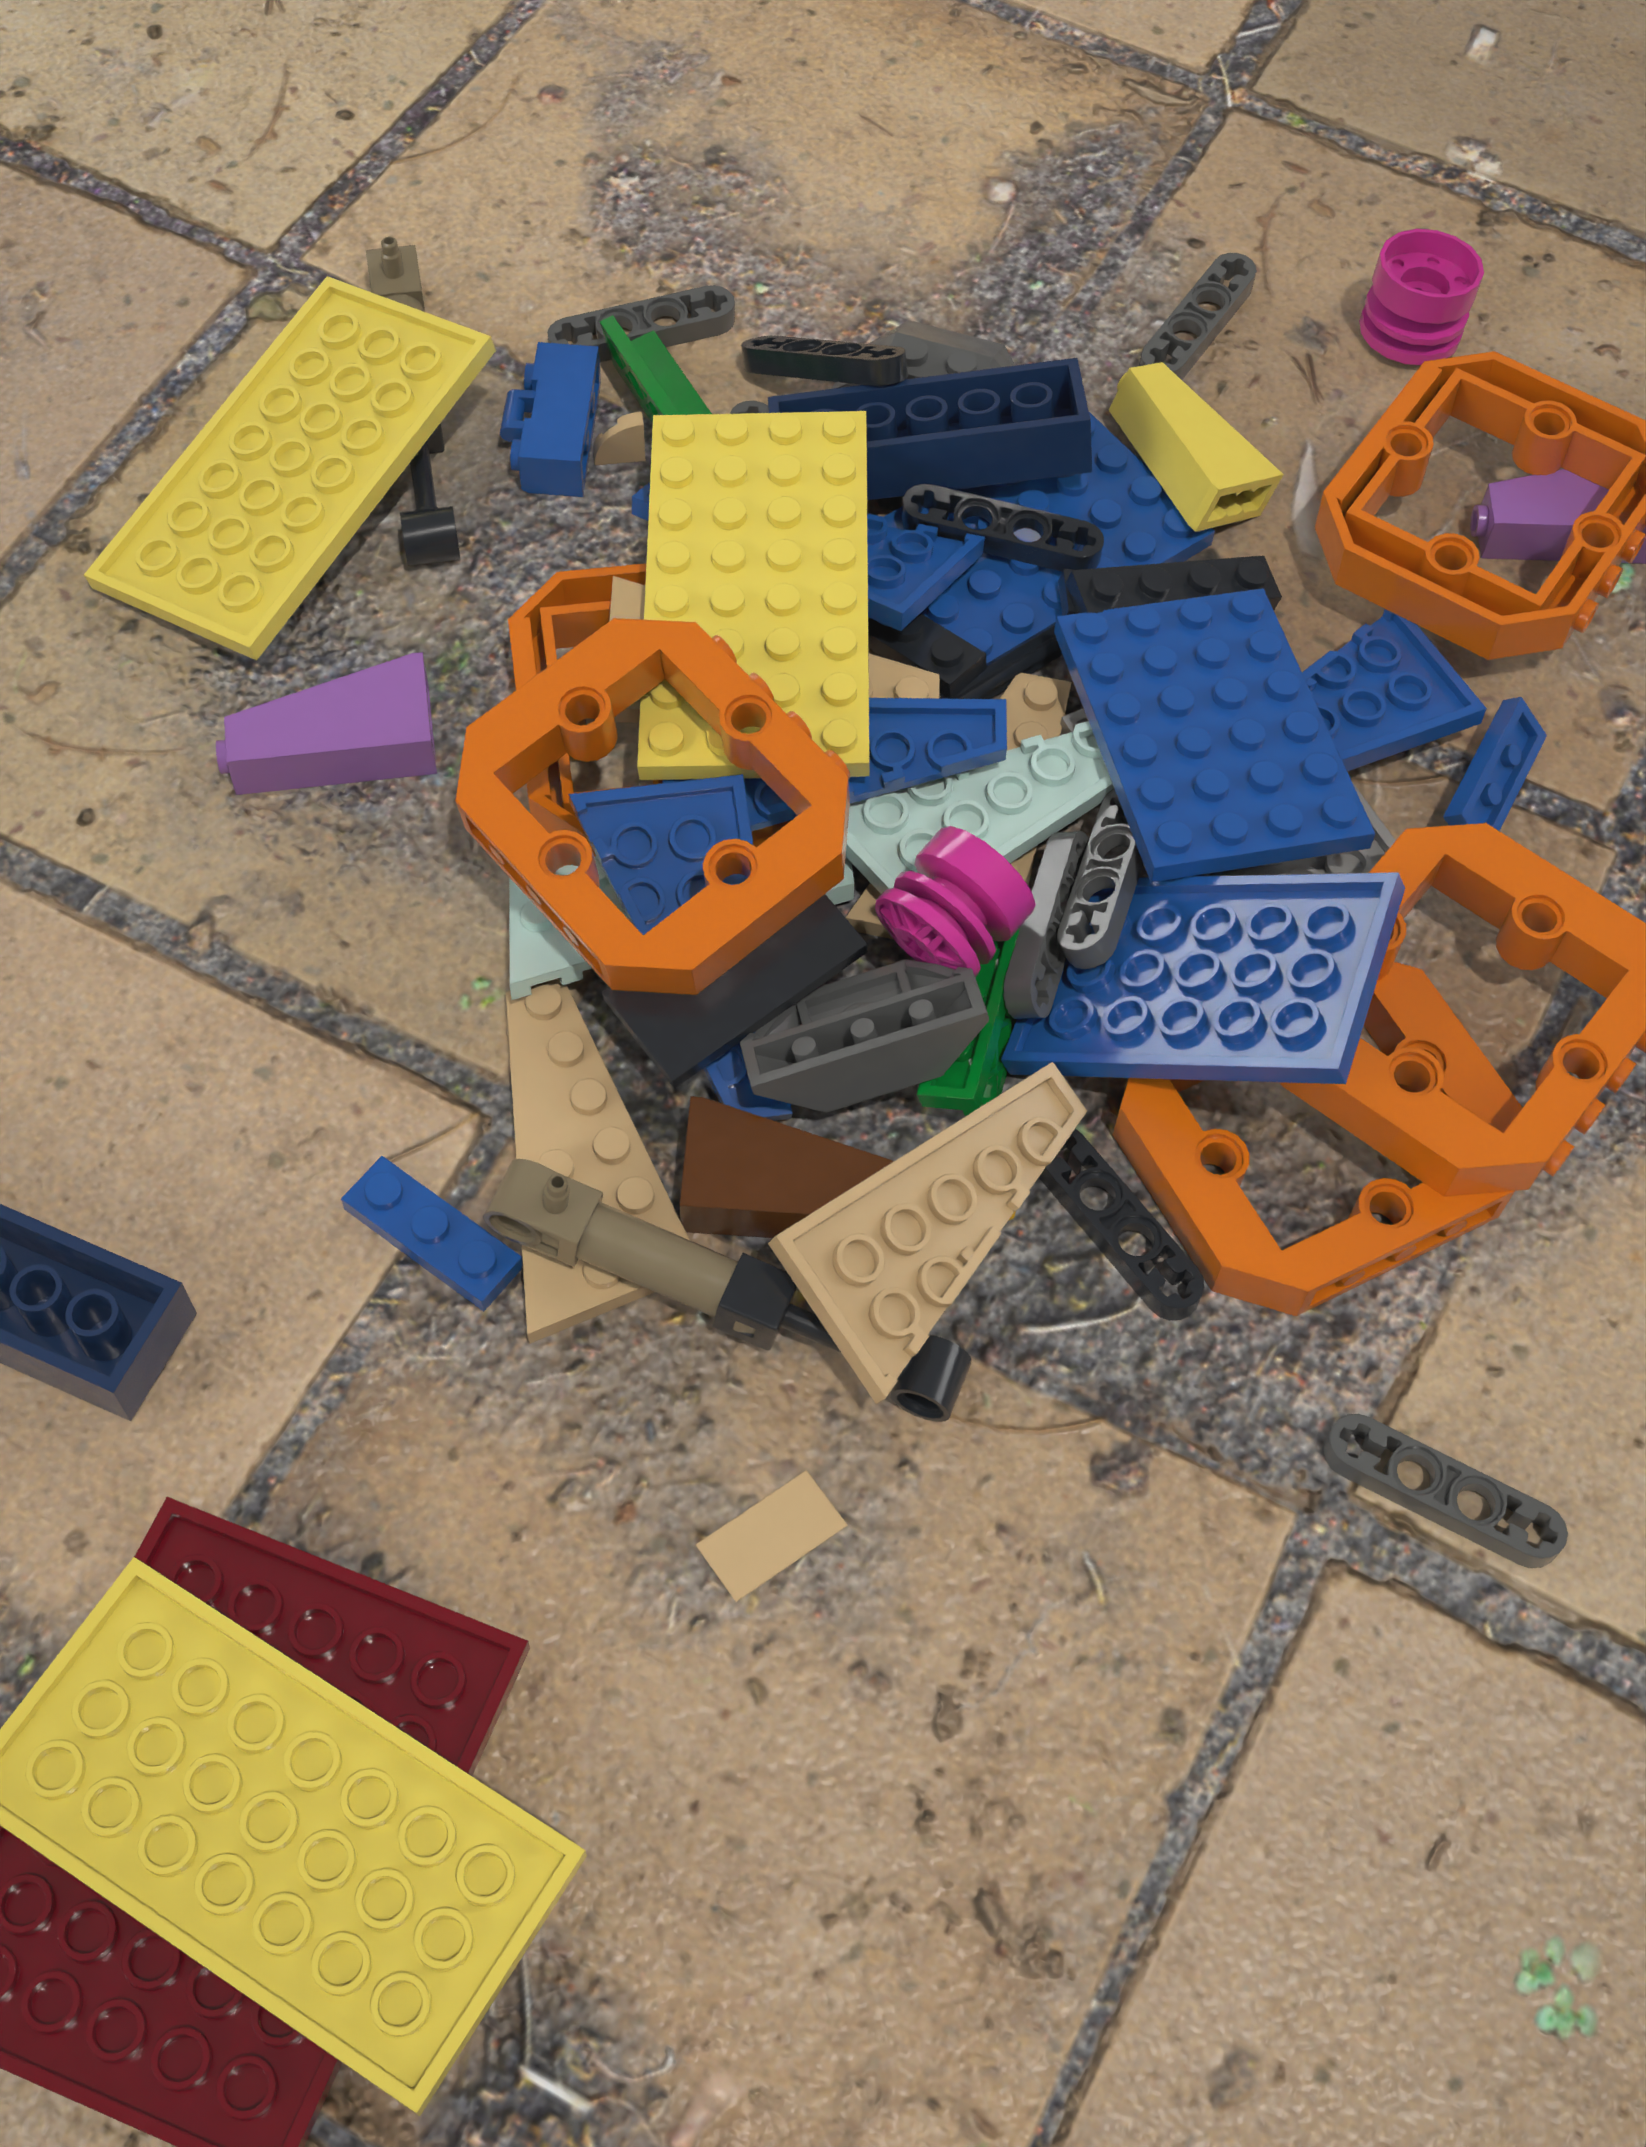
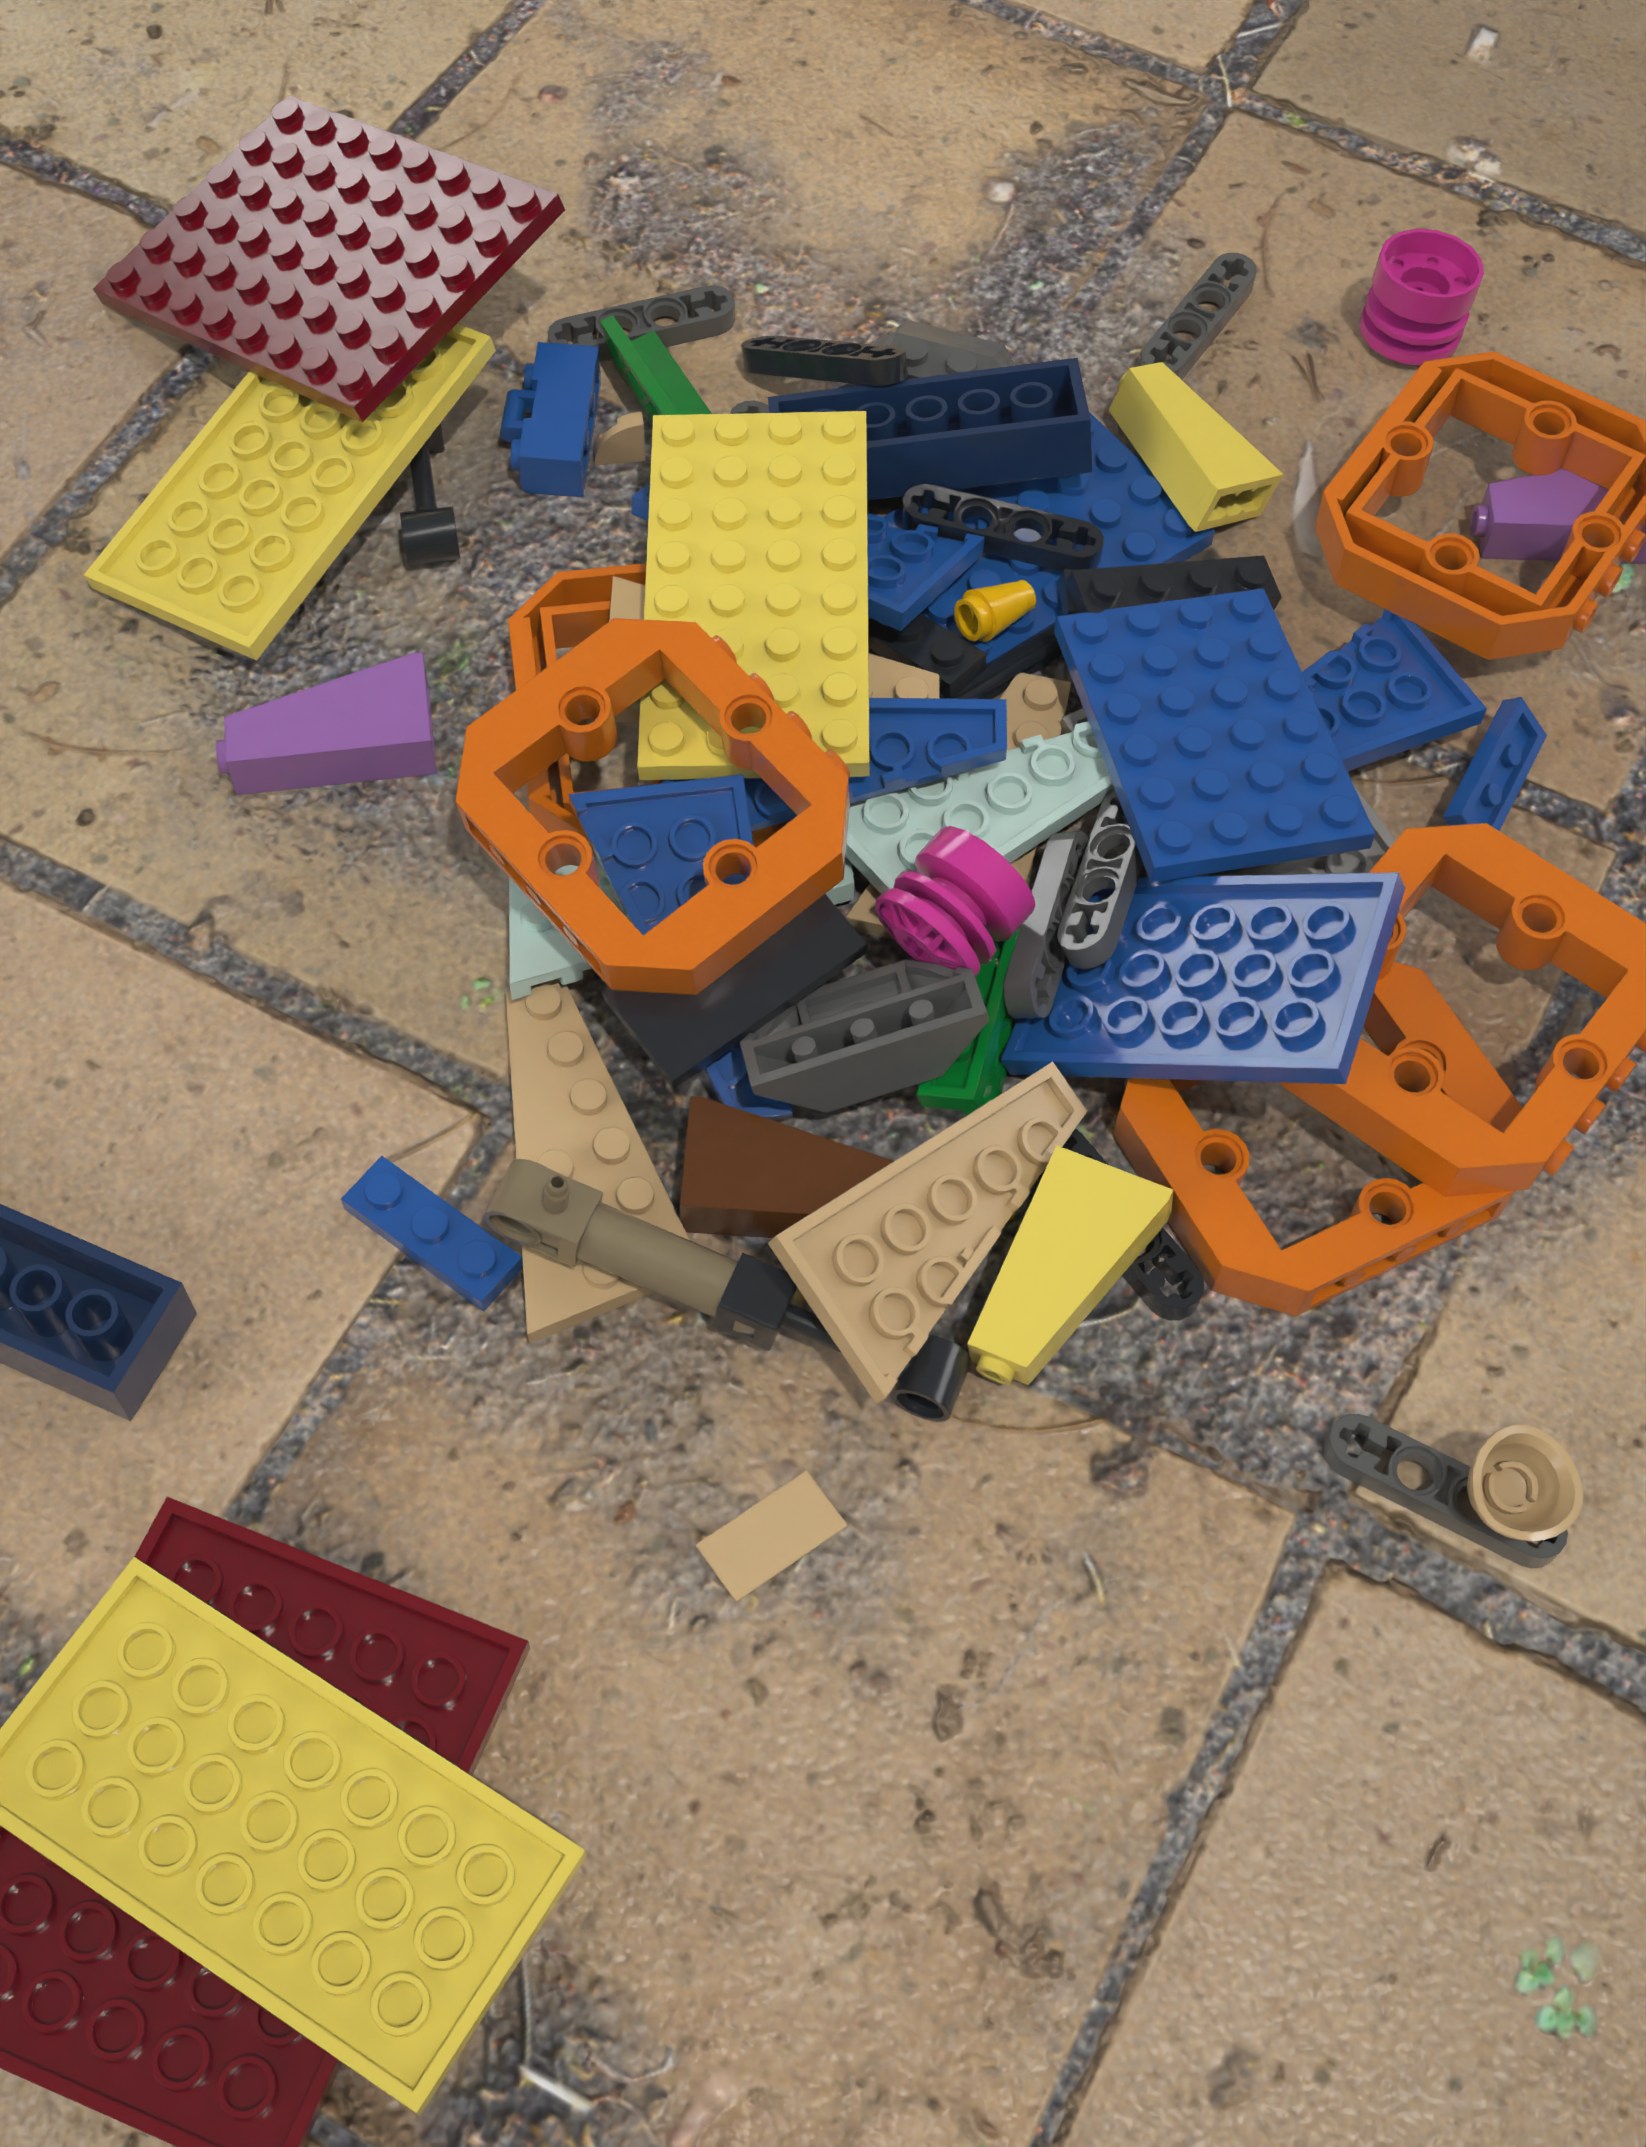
(329, 254): none -> plate
(992, 609): none -> yellow cone
(1064, 1259): none -> light yellow slope
(1525, 1484): none -> tan helmet

